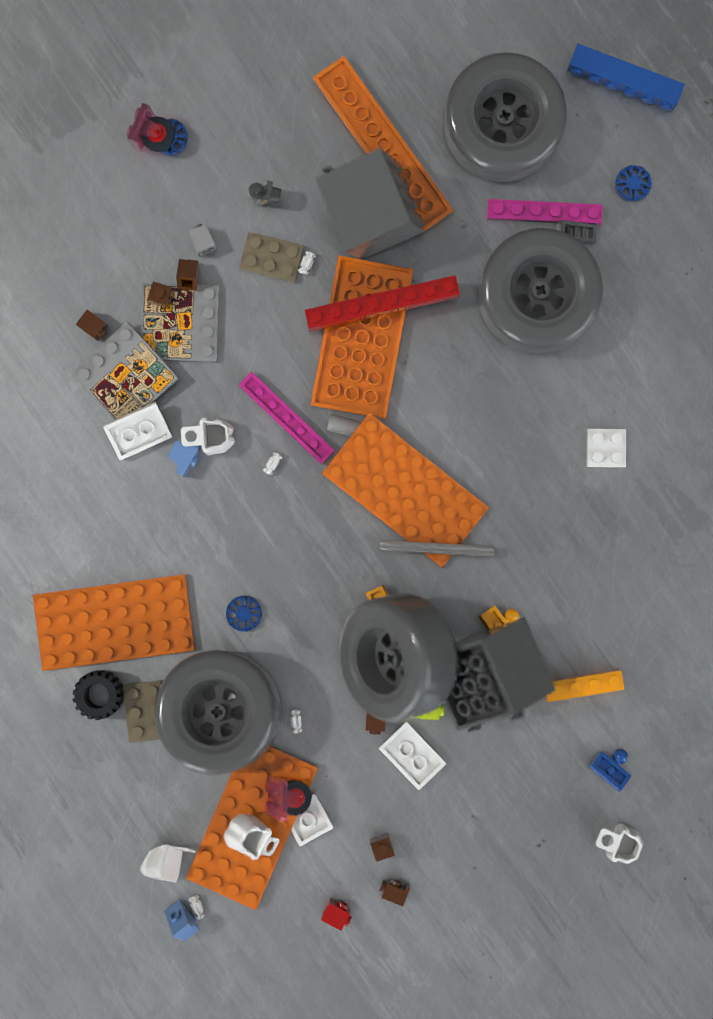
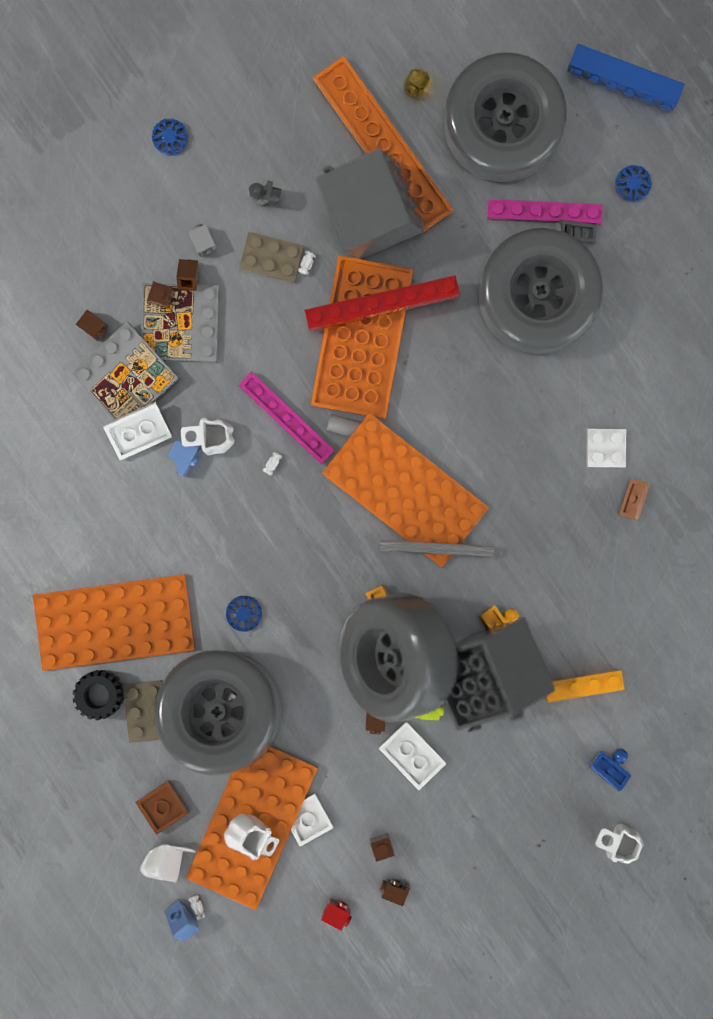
(150, 130): plate -> none
(162, 807): none -> dark orange plate
(286, 798): clear pink plate -> none
(296, 722): white piece -> none
(416, 83): none -> clear yellow head
(634, 499): none -> nougat plate

